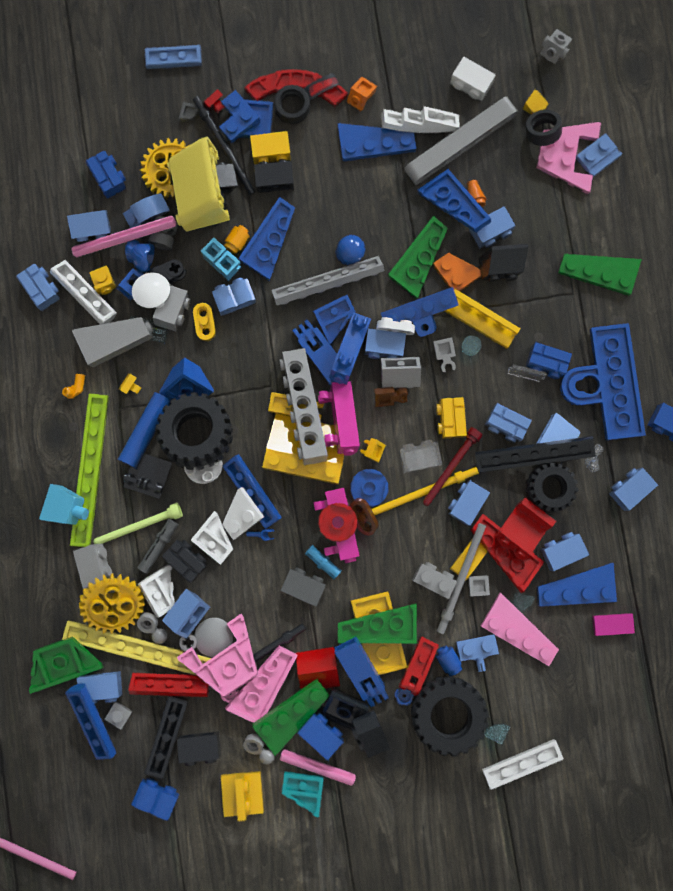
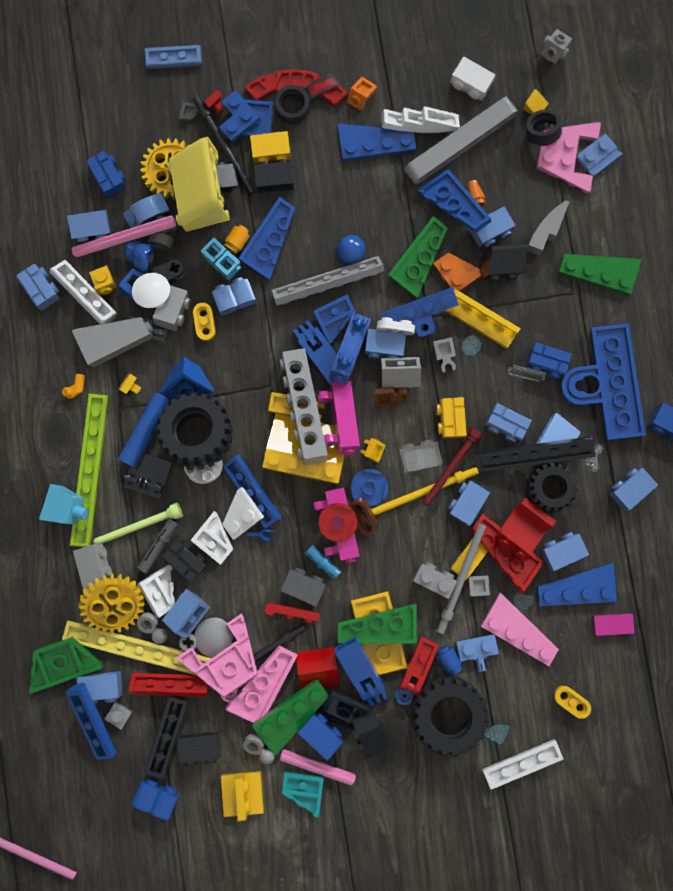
(292, 612): none -> red plate
(547, 229): none -> light grey slope
(571, 701): none -> yellow plate

